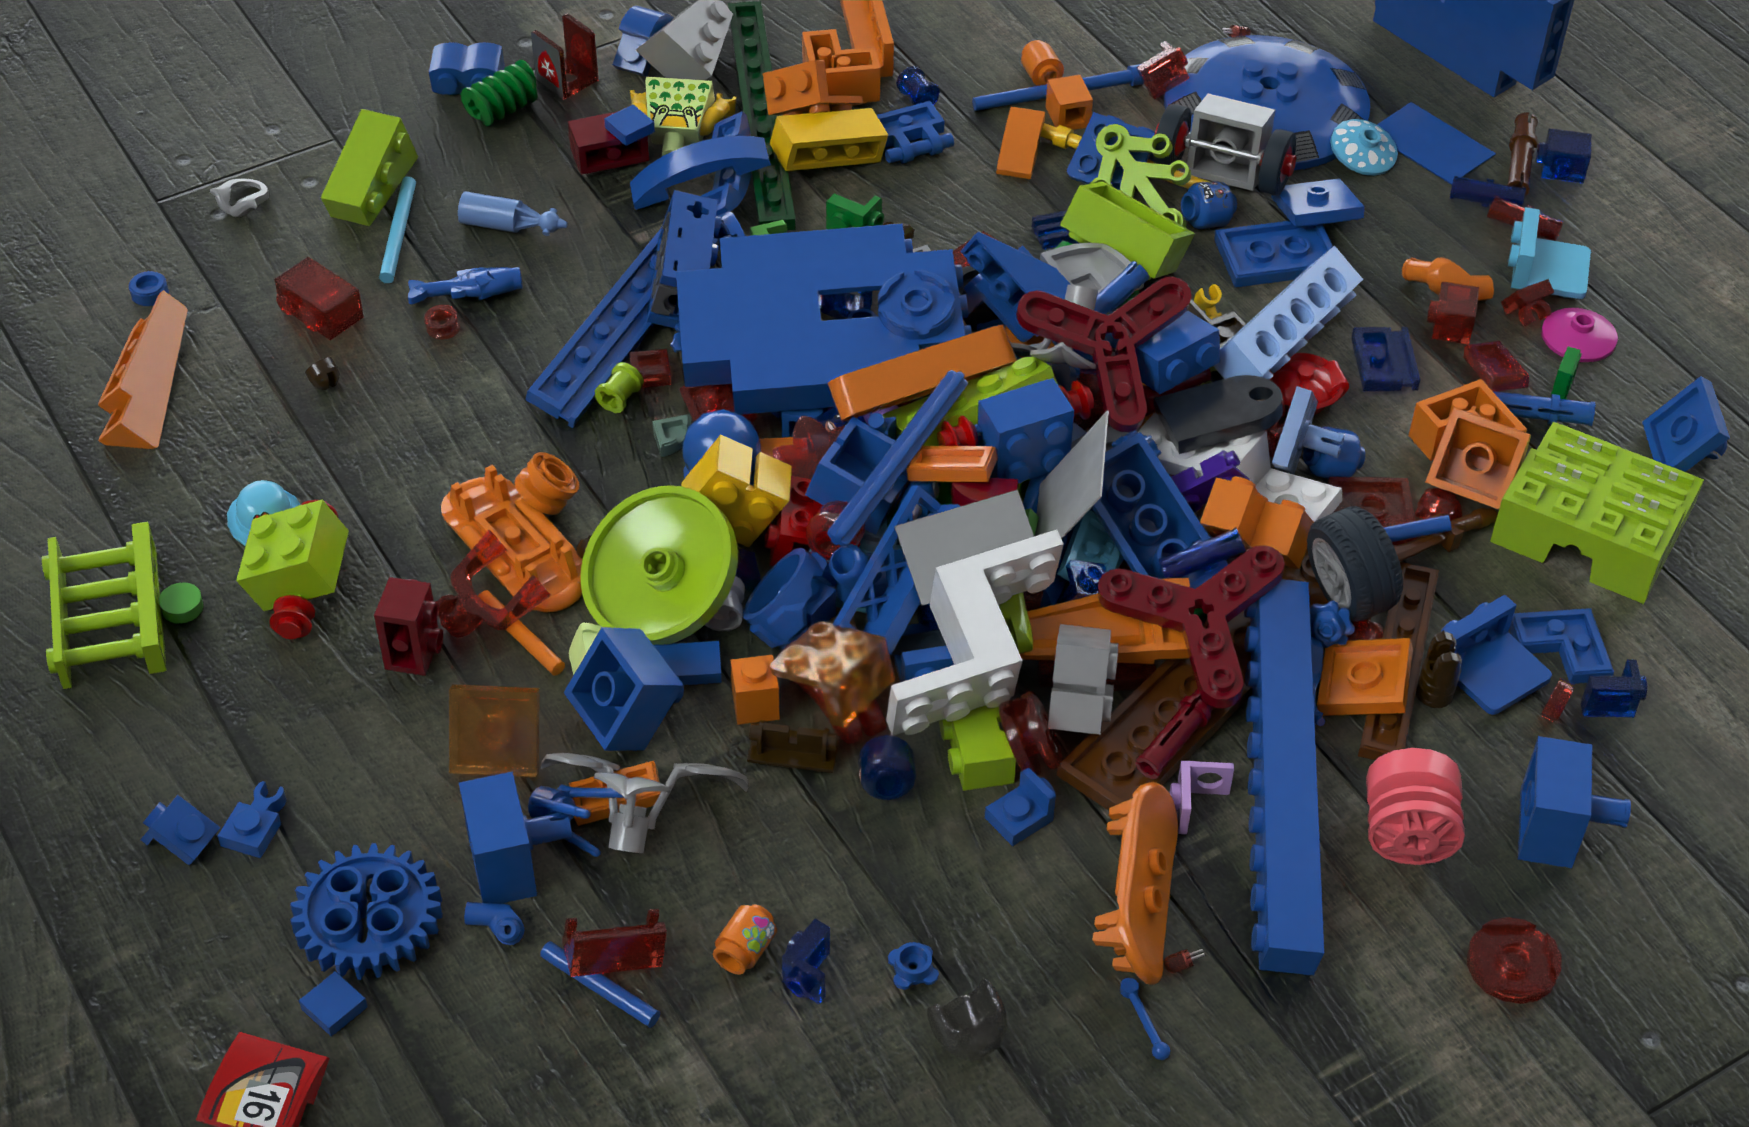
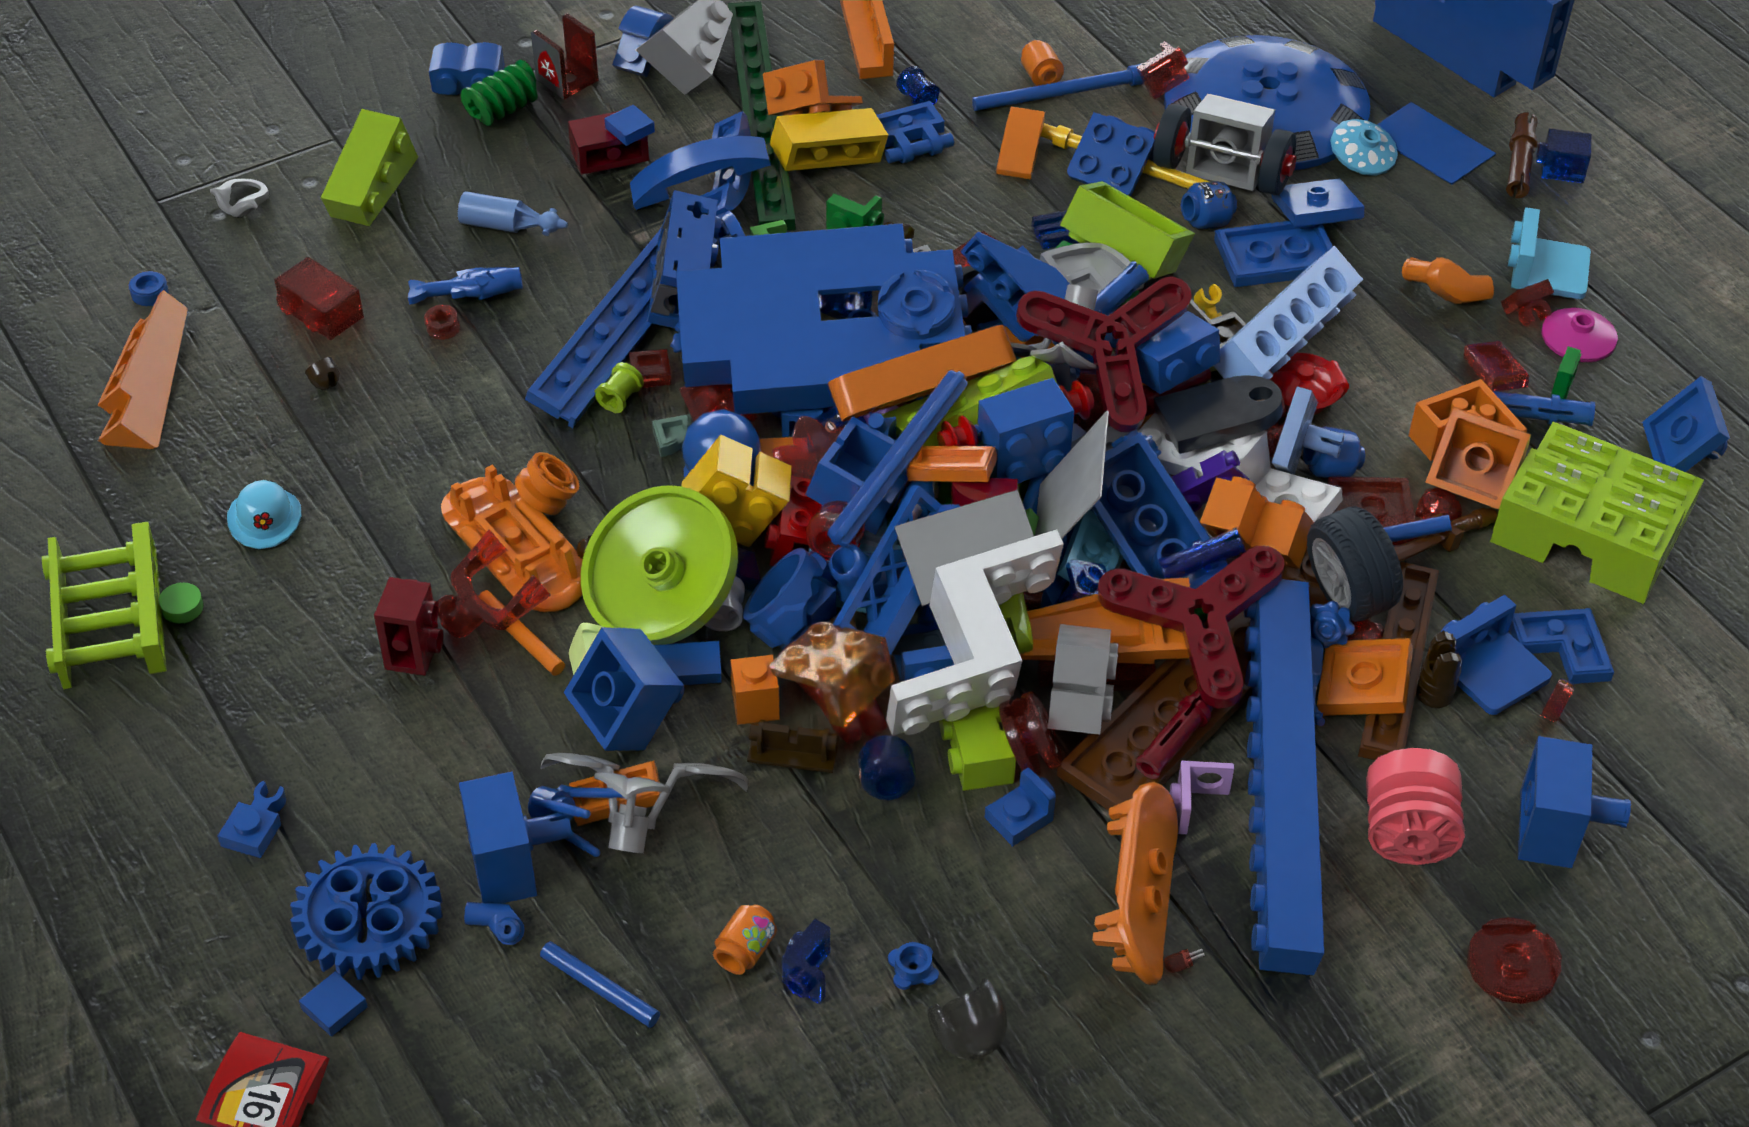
(180, 829): blue bracket -> none
(292, 560): lime brick -> none
(397, 230): medium azure bar -> none
(494, 730): clear orange tile -> none
(615, 947): clear red hinge -> none
(681, 110): torso -> none
(847, 71): orange brick -> none
(1069, 102): orange brick -> none
(1129, 989): blue hinge -> none
(1137, 173): lime plant -> none
(1236, 30): clear red piece -> none
(1385, 359): clear blue plate -> none
(1453, 312): clear red brick -> none
(1485, 191): clear blue pin -> none
(1510, 212): clear red pin -> none
(1615, 695): clear blue bracket -> none

